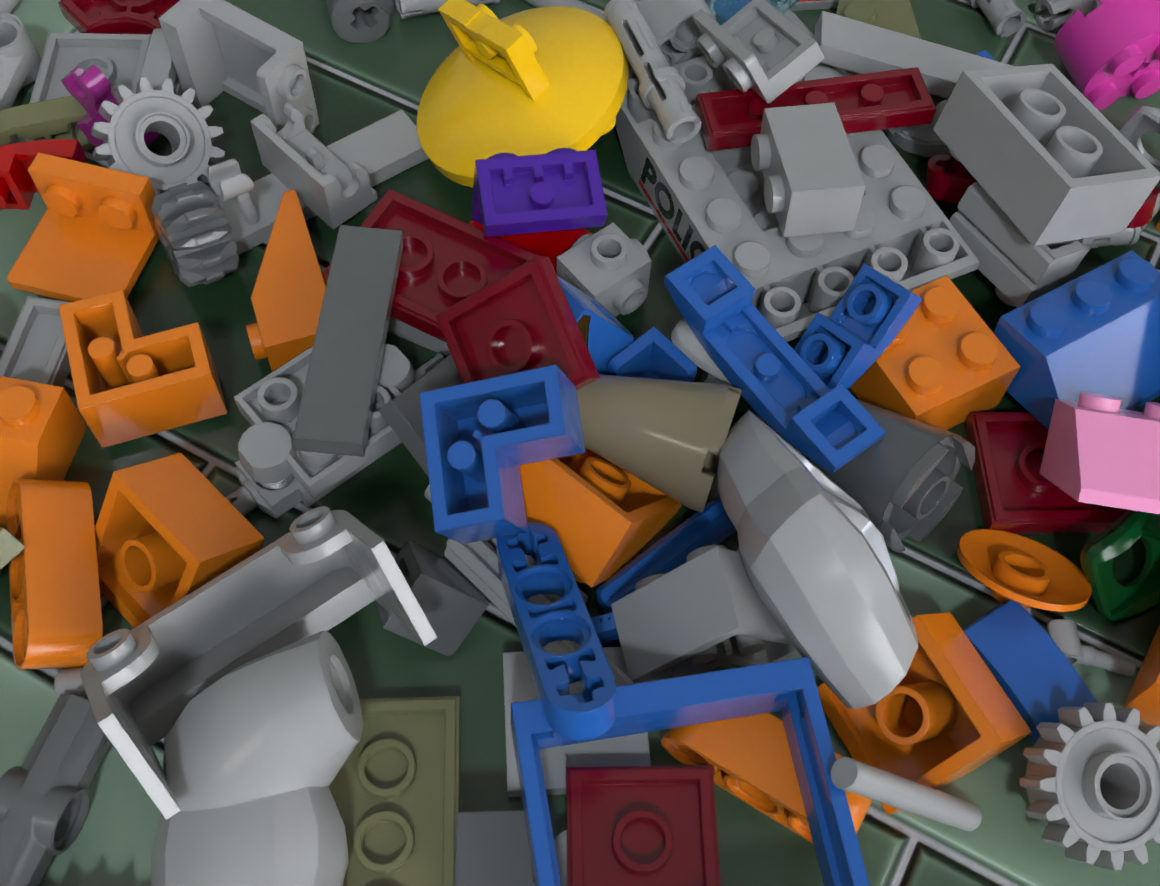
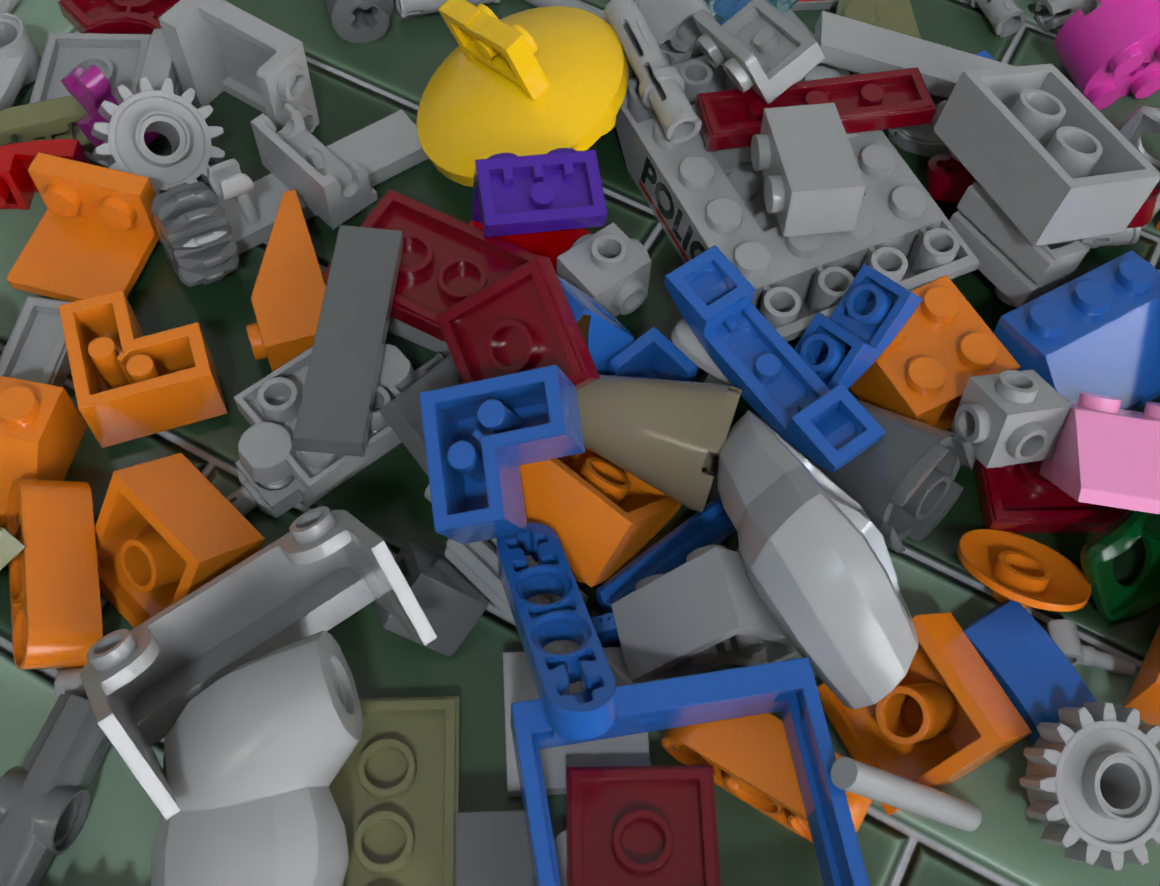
(1011, 417): none -> light grey brick

